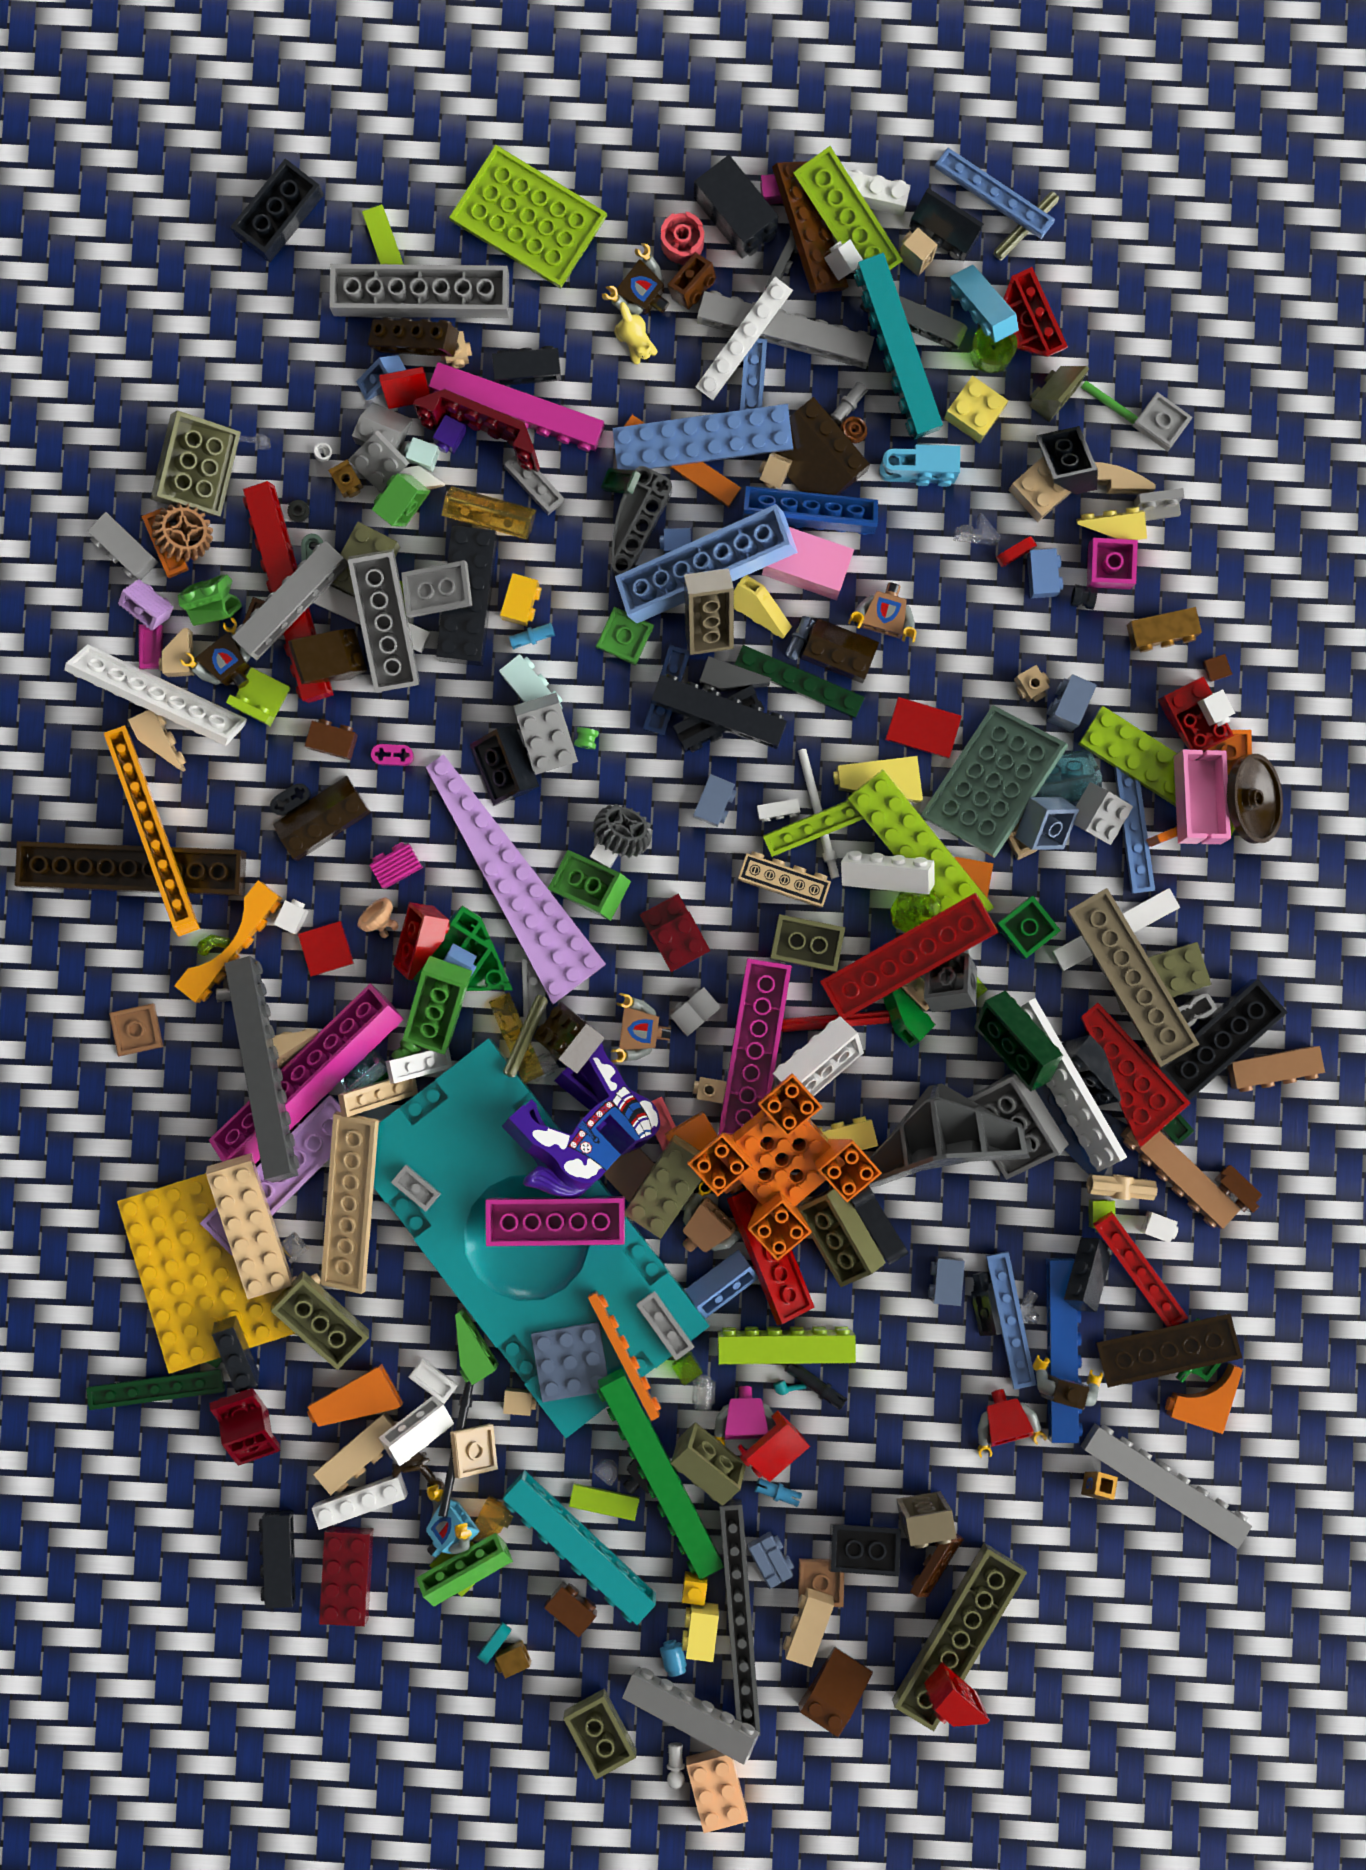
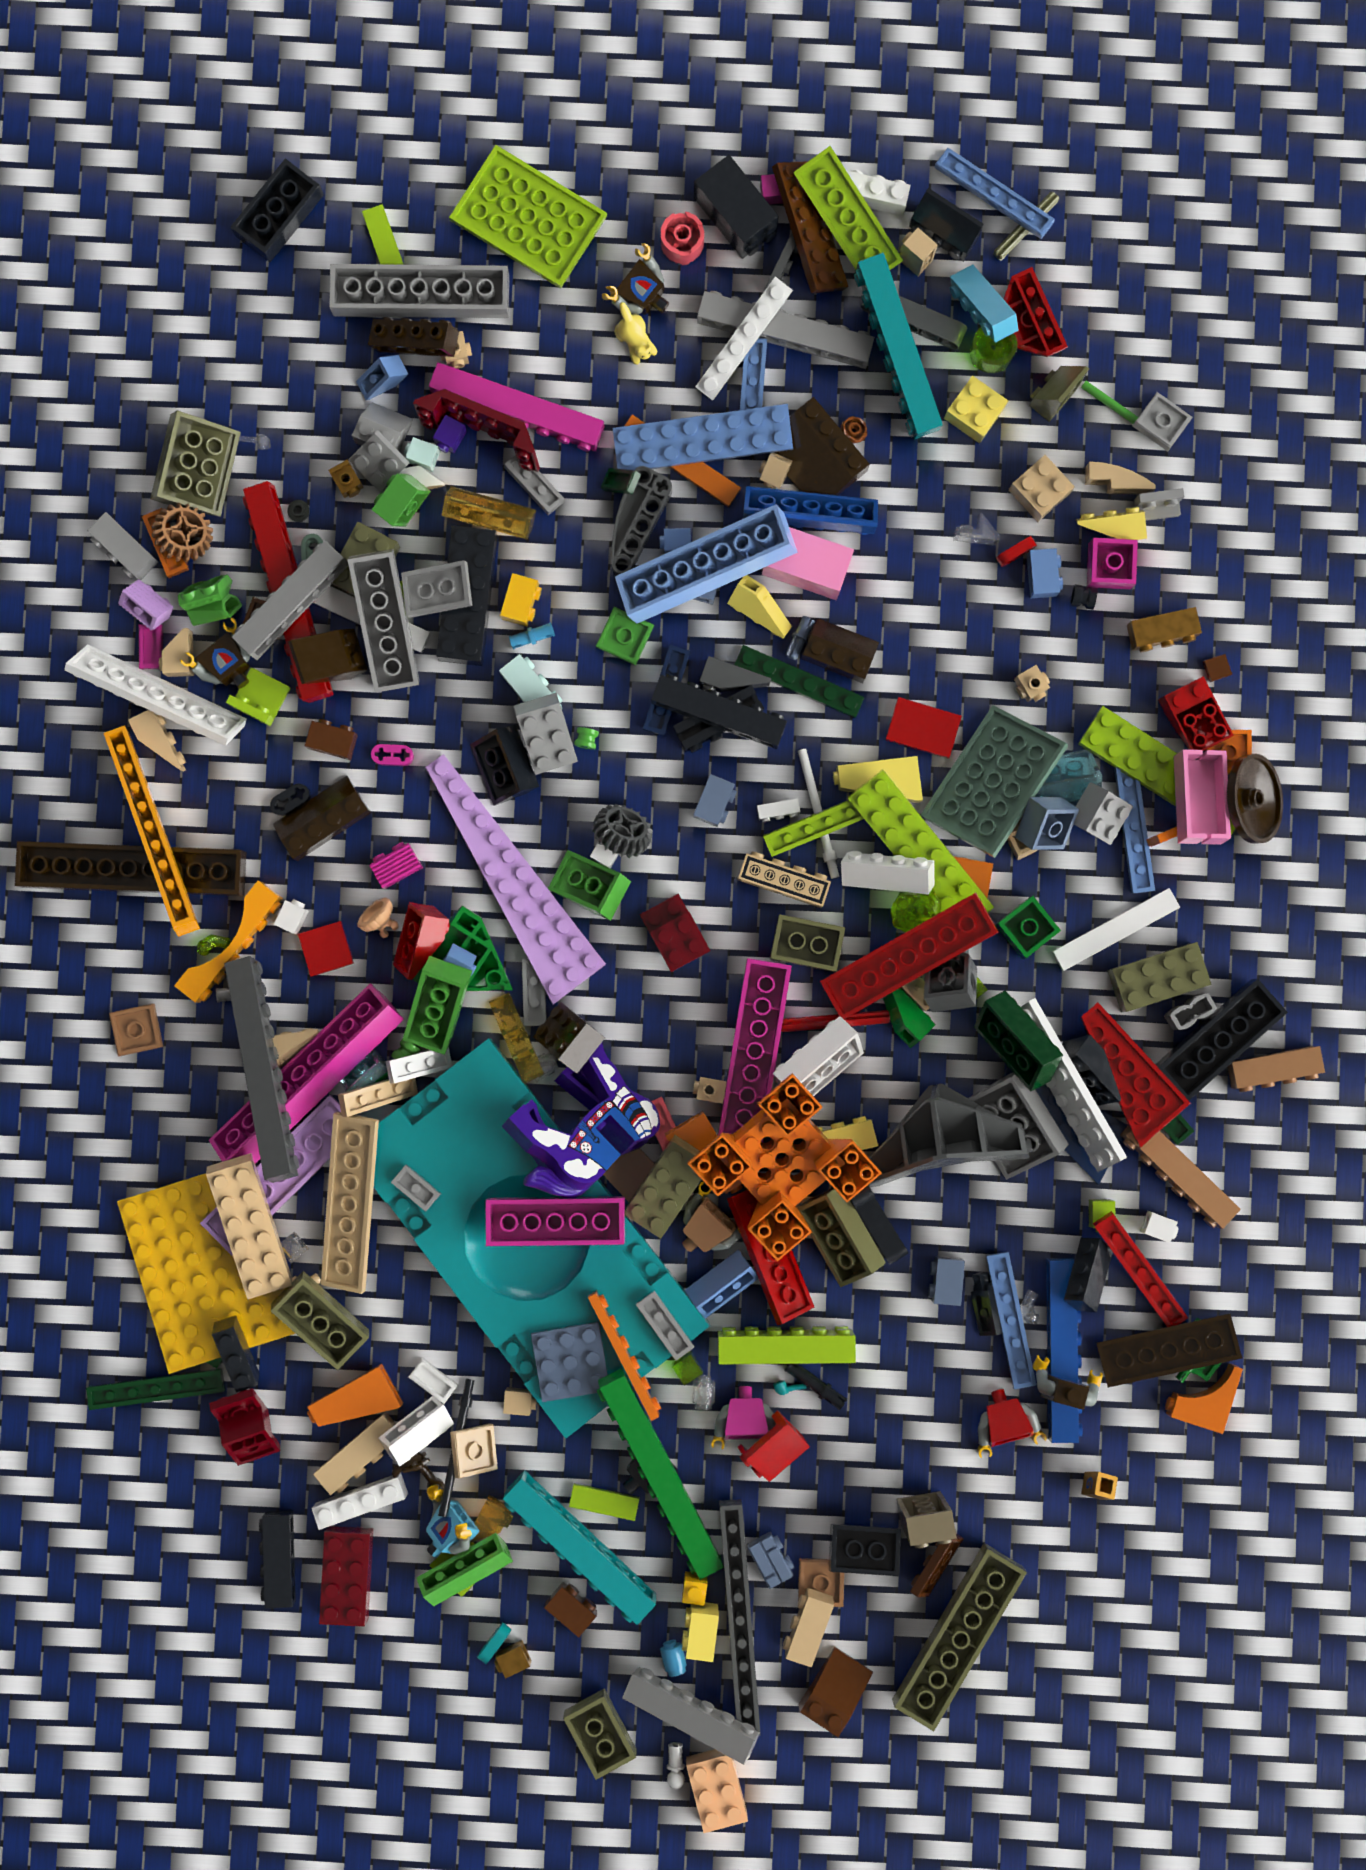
(327, 451): white hinge -> none
(404, 387): red tile -> none
(474, 1354): bright green slope -> none
(525, 1036): olive axle -> none
(526, 366): black brick -> none
(606, 1470): clear brick -> none
(638, 1030): torso -> none
(692, 281): reddish brown brick -> none
(694, 1011): light grey brick -> none
(708, 1464): olive brick -> none
(709, 611): dark tan brick -> none
(778, 1492): dark azure pin -> none
(843, 259): white brick -> none
(849, 403): light grey pin -> none
(886, 614): torso -> none
(922, 465): medium azure brick -> none
(954, 1699): red slope -> none
(1069, 460): black slope -> none
(1071, 702): sand blue brick -> none
(1121, 1187): tan piece -> none
(1133, 977): dark tan plate -> none
(1167, 1486): light grey brick -> none
(1216, 708): white brick -> none
(1236, 1186): reddish brown bracket -> none

